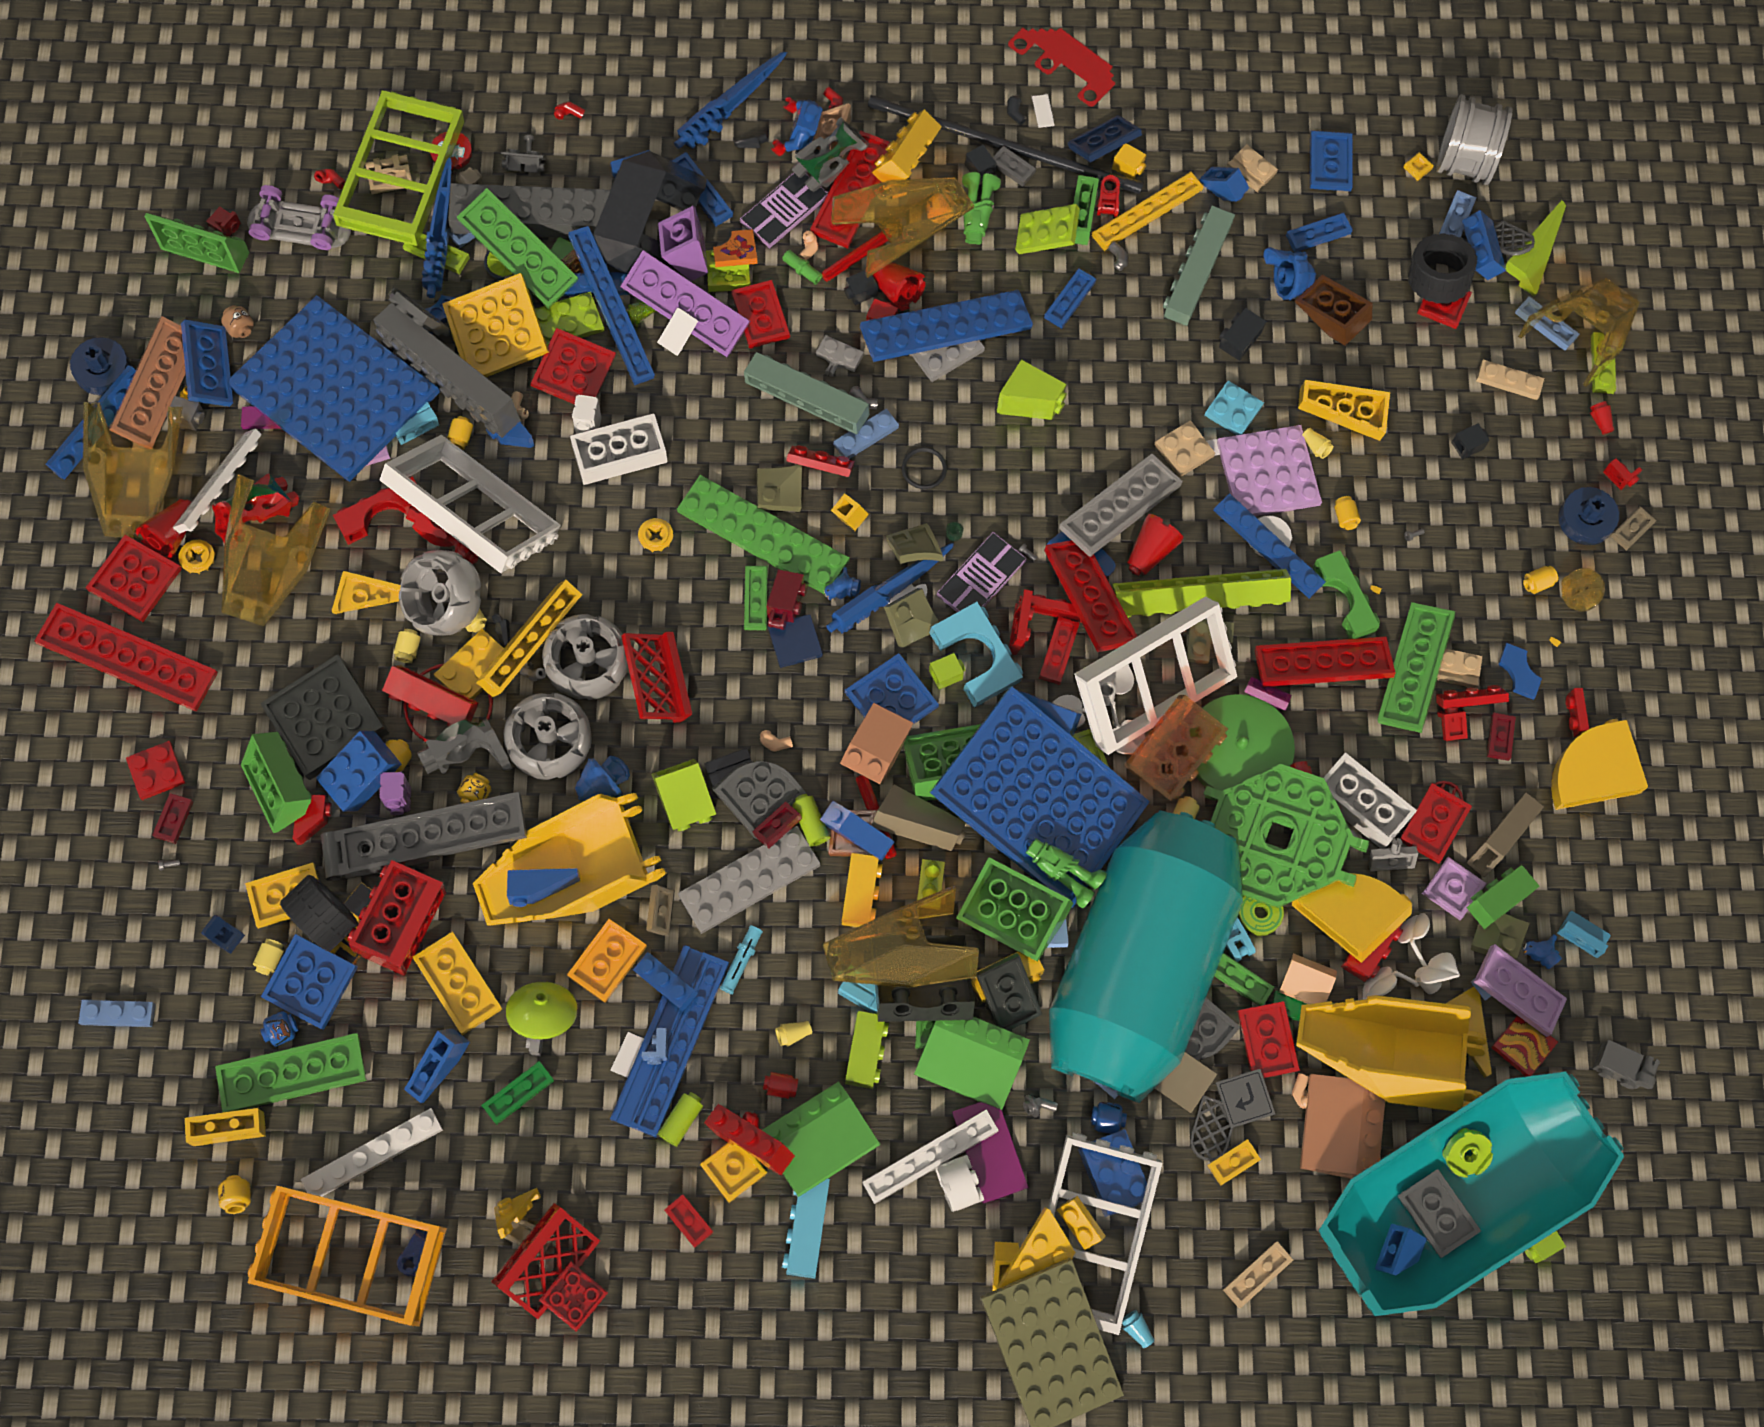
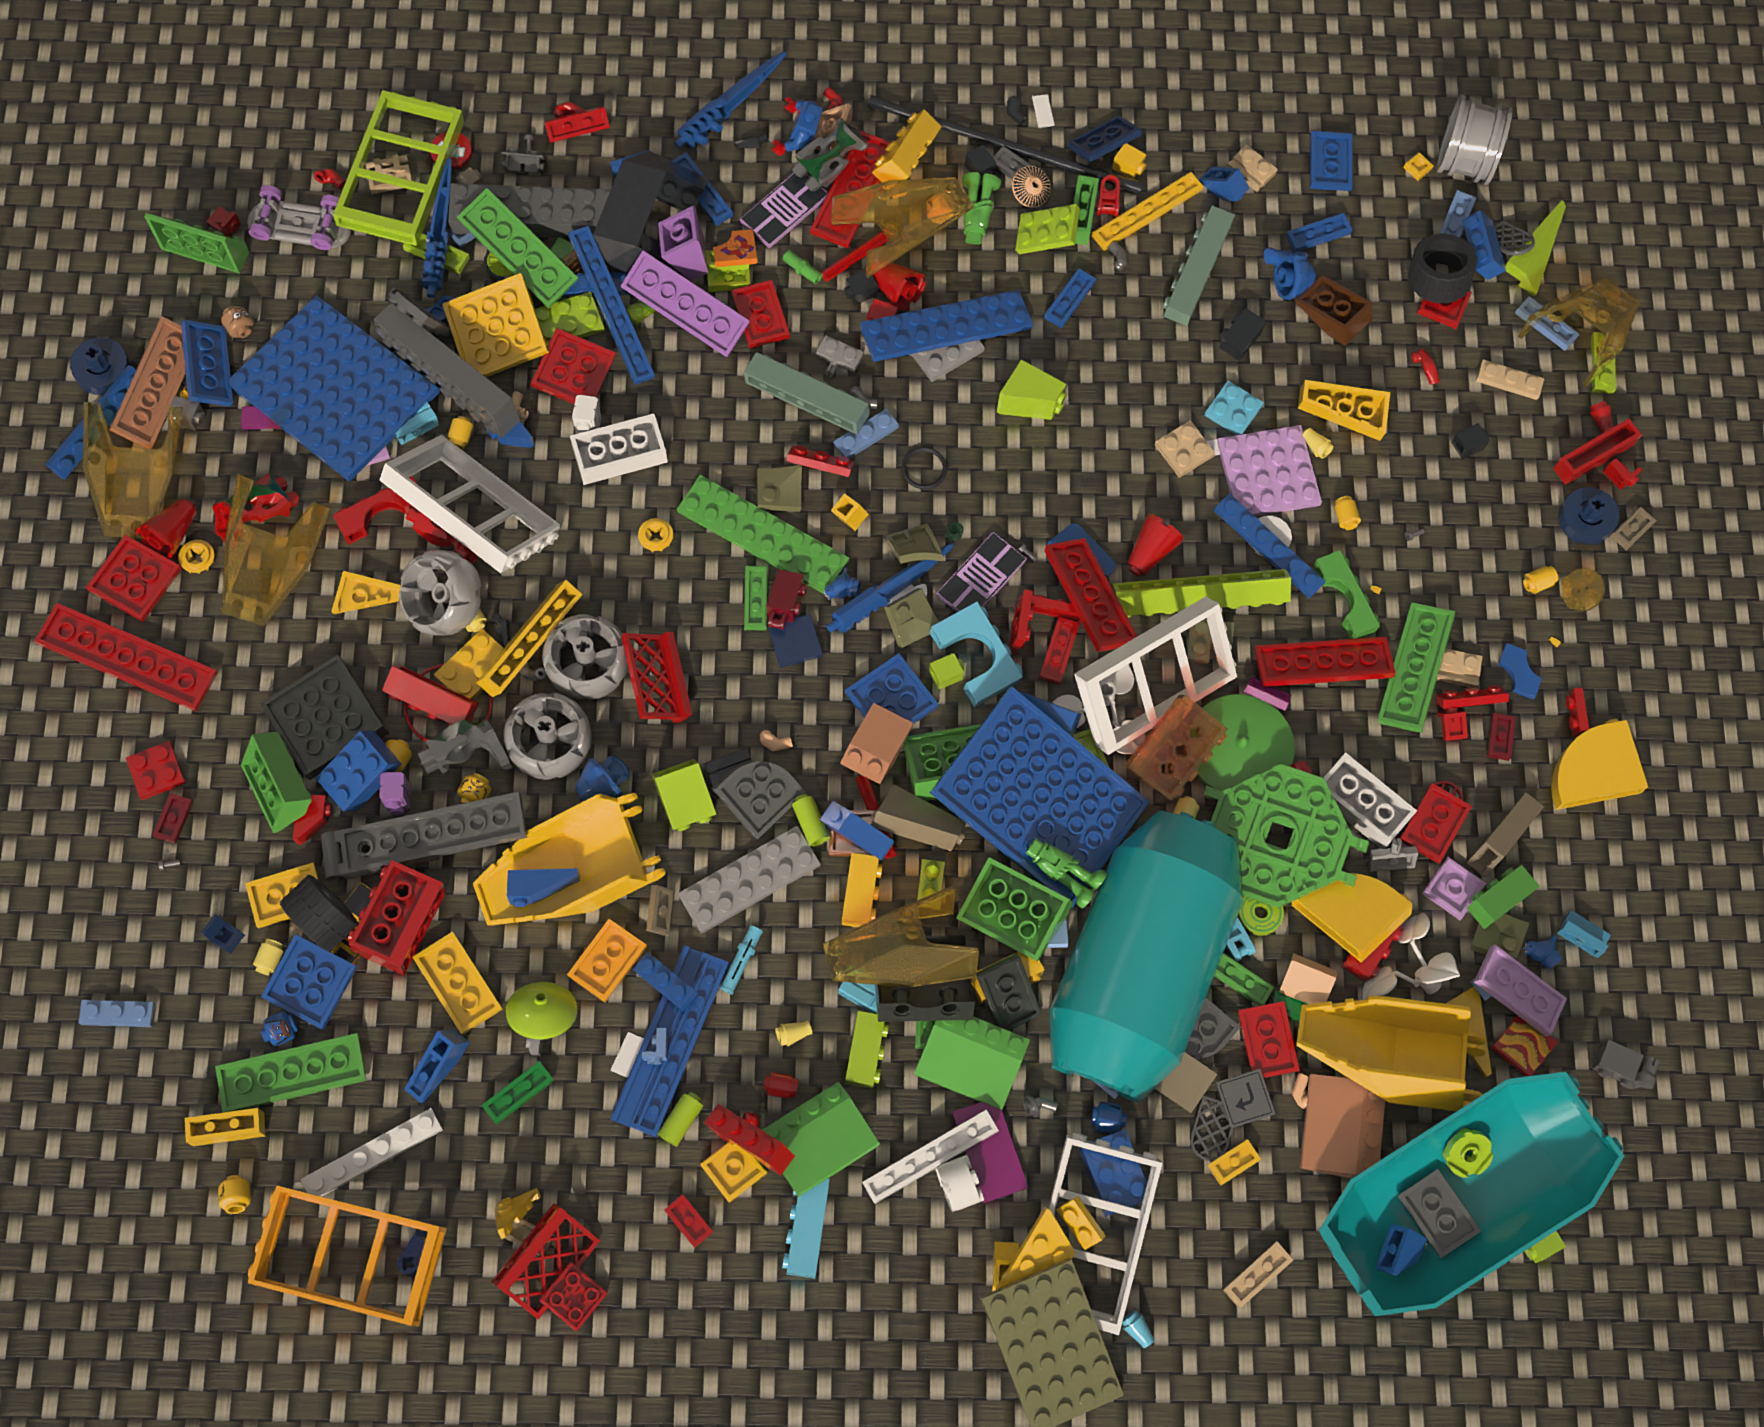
(213, 487): white plate -> none
(406, 646): light yellow brick -> none
(576, 124): none -> red plate
(677, 331): white sticker -> none
(777, 825): dark red plate -> none
(811, 245): light nougat arm -> none
(1024, 190): none -> dish
(1067, 50): red piece -> none
(1120, 505): light grey plate -> none
(1428, 365): none -> red arm
(1597, 451): none -> red brick

